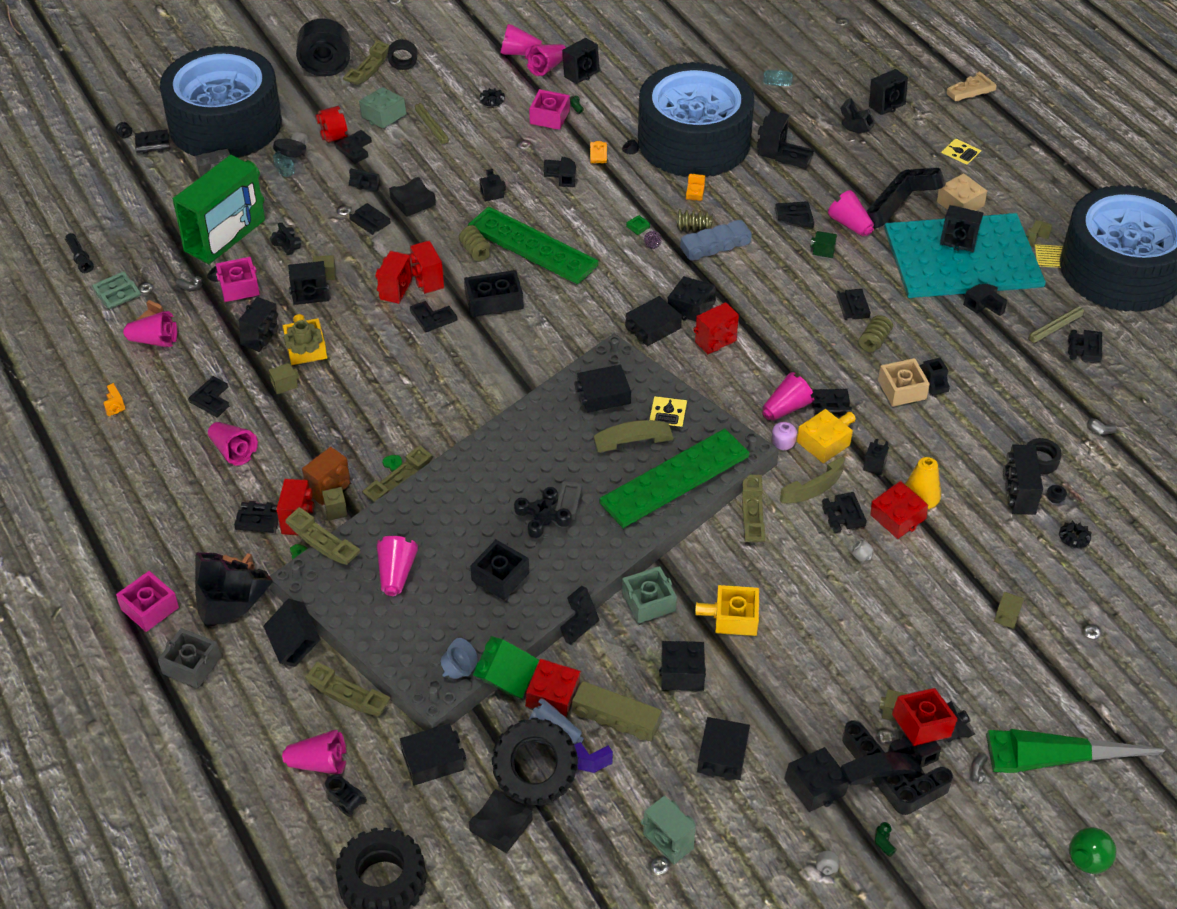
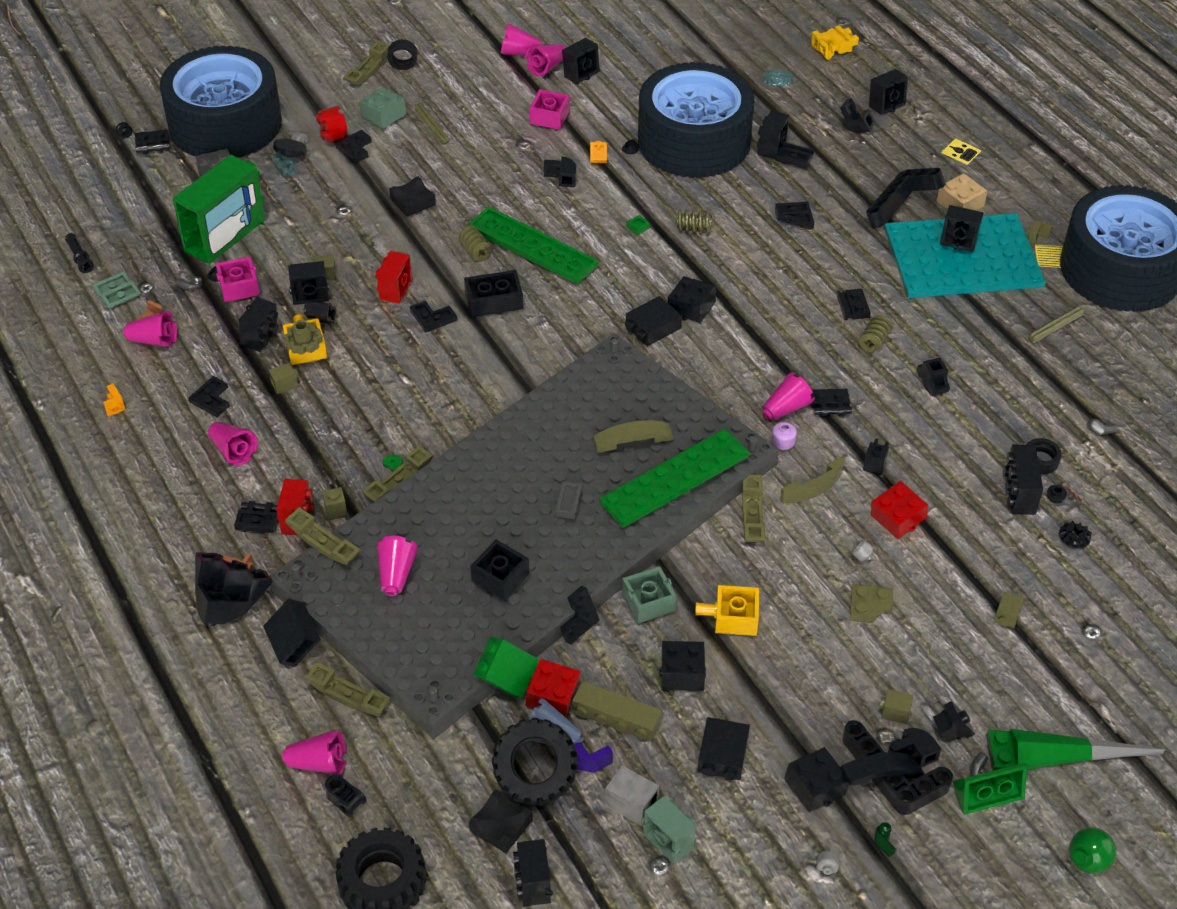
(147, 601): dark pink brick -> none
(189, 657): dark grey brick -> none
(285, 239): black hips -> none
(297, 549): green piece -> none
(321, 310): none -> black brick
(323, 47): black piece -> none
(326, 473): dark orange brick -> none
(364, 180): black hips -> none
(369, 218): black plate -> none
(426, 267): red brick -> none
(432, 754): black brick -> none
(459, 659): sand blue piece -> none
(492, 101): black gear -> none
(492, 186): black brick -> none
(532, 873): none -> black brick
(542, 512): black gear -> none
(574, 102): dark green arm -> none
(603, 388): black brick -> none
(630, 794): none -> flat silver piece
(652, 239): clear purple tile -> none
(668, 410): sticker -> none
(695, 187): light orange bracket -> none
(711, 241): sand blue brick -> none
(716, 328): red brick -> none
(824, 244): dark green brick -> none
(826, 434): yellow brick -> none
(834, 40): none -> yellow hips
(849, 509): black plate -> none
(851, 214): dark pink cone -> none
(869, 602): none -> olive plate
(903, 382): tan brick -> none
(924, 716): red brick -> none
(926, 481): yellow cone -> none
(971, 87): tan wing -> none
(985, 296): black brick -> none
(991, 788): none -> green slope
(1091, 345): black plate -> none

